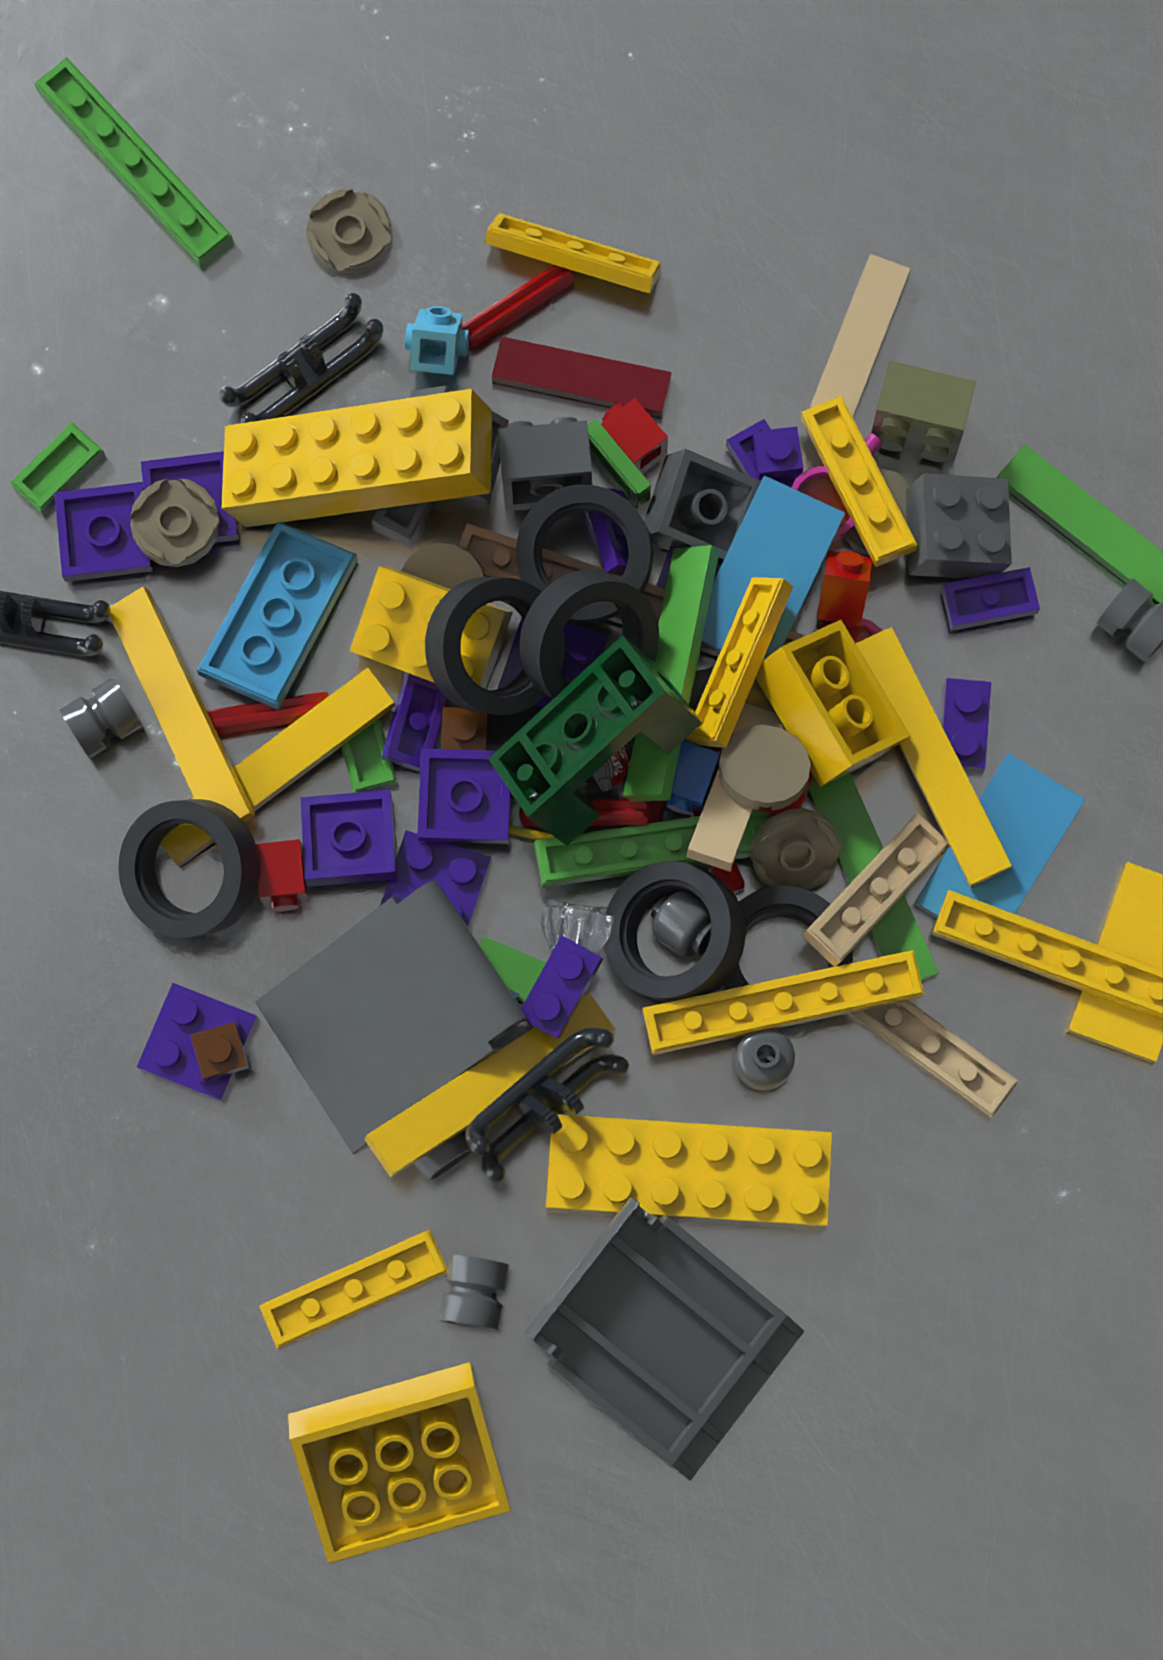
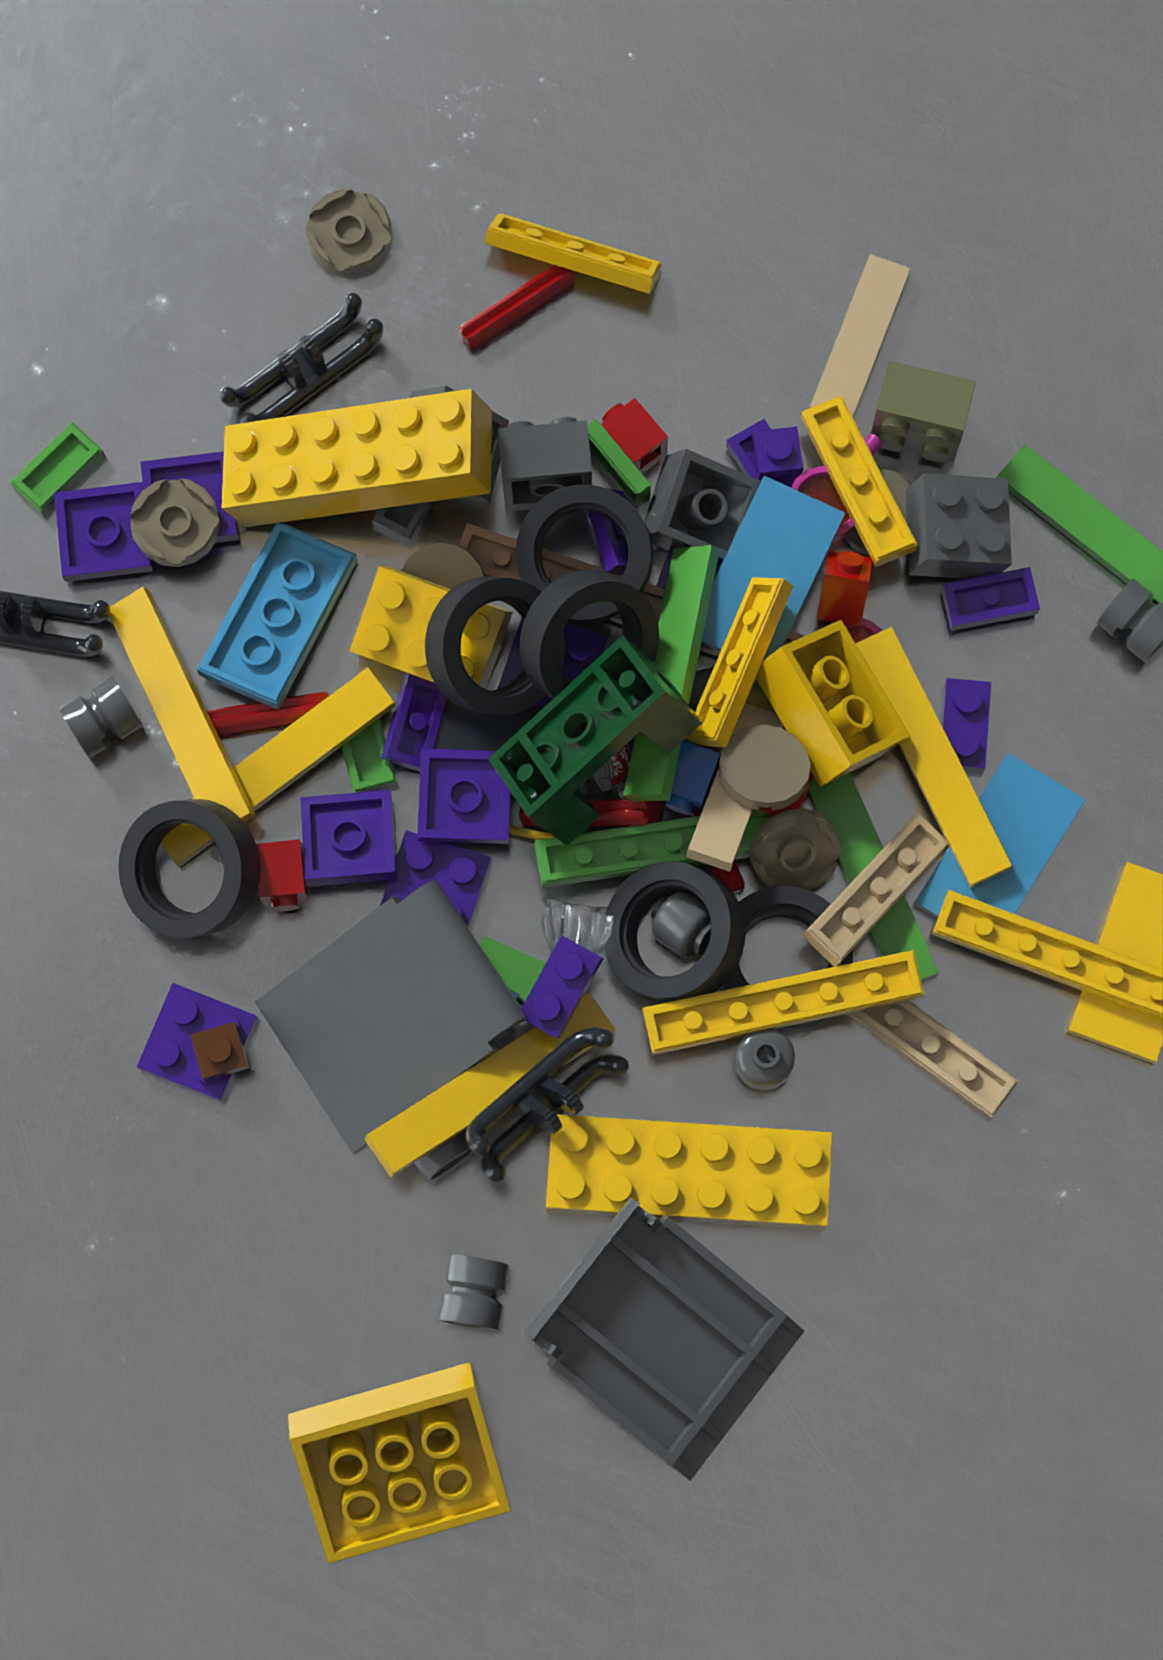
(133, 162): bright green tile -> none
(353, 1289): yellow tile -> none
(436, 340): medium azure brick -> none
(464, 729): reddish brown plate -> none
(579, 375): dark red tile -> none

